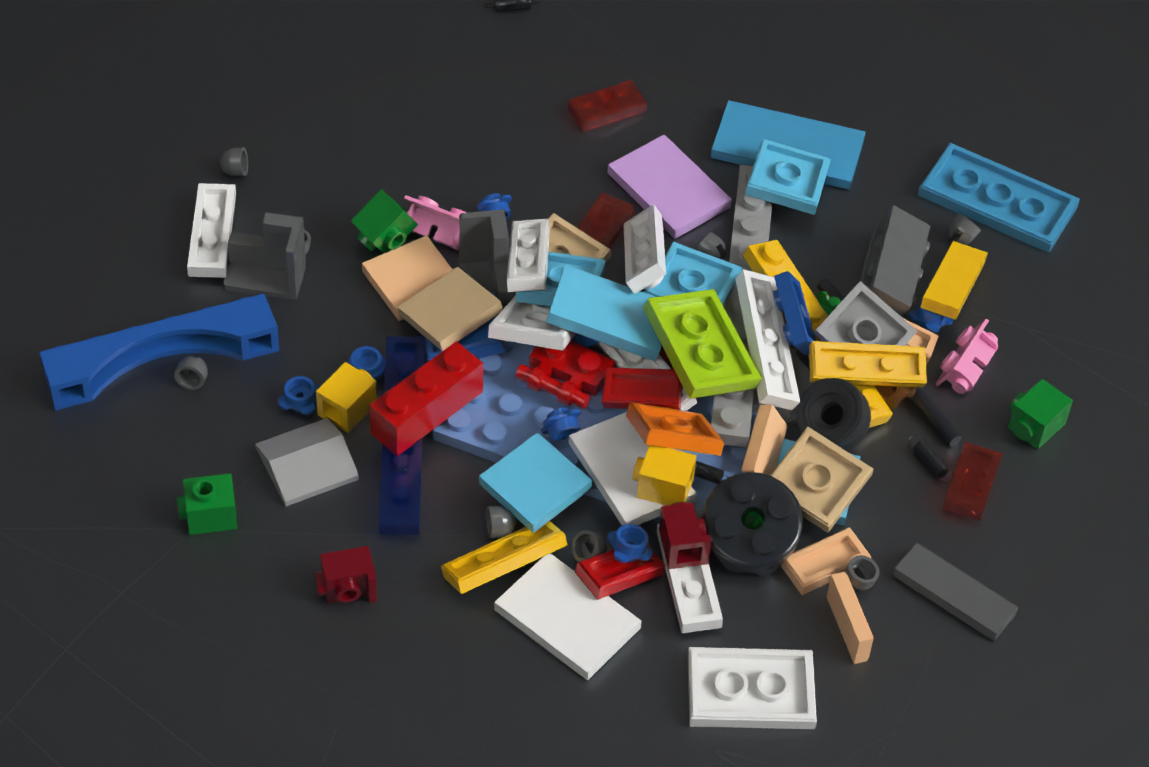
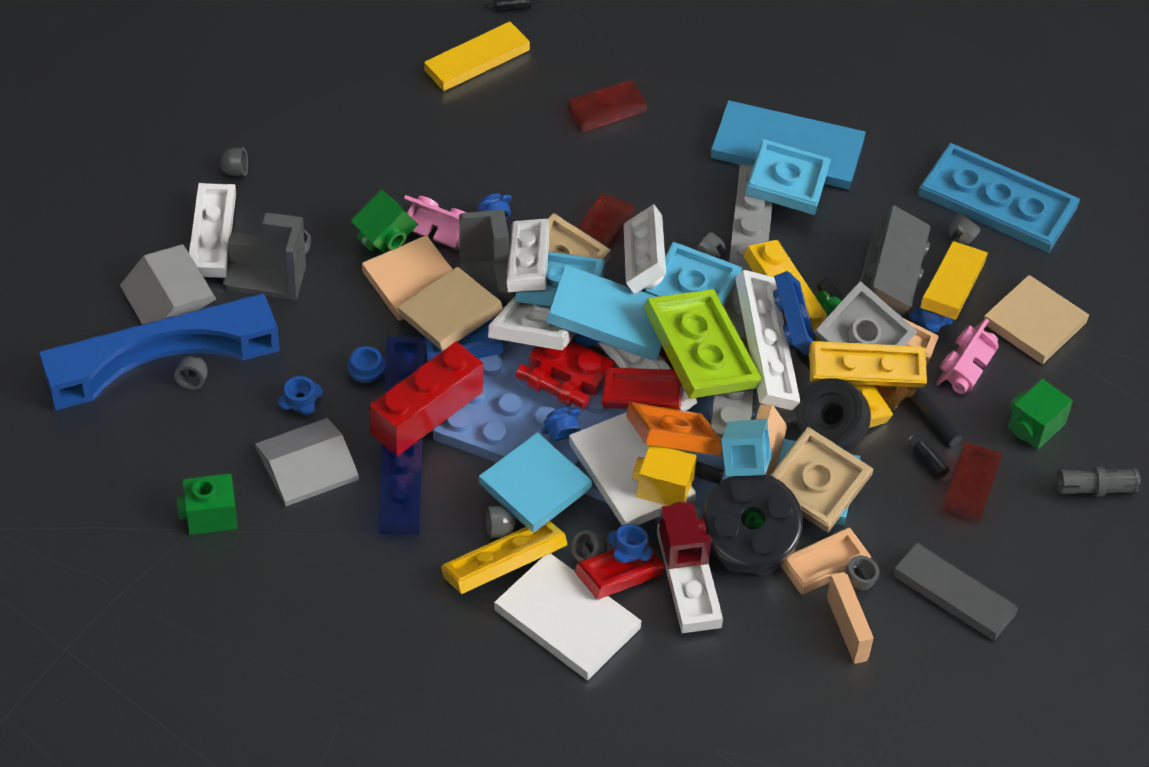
(166, 285): none -> light grey slope
(346, 397): yellow brick -> none
(347, 575): dark red brick -> none
(476, 56): none -> yellow tile
(672, 182): lavender tile -> none
(746, 447): none -> medium azure brick
(751, 688): white tile -> none
(1036, 319): none -> tan tile
(1098, 481): none -> dark grey pin

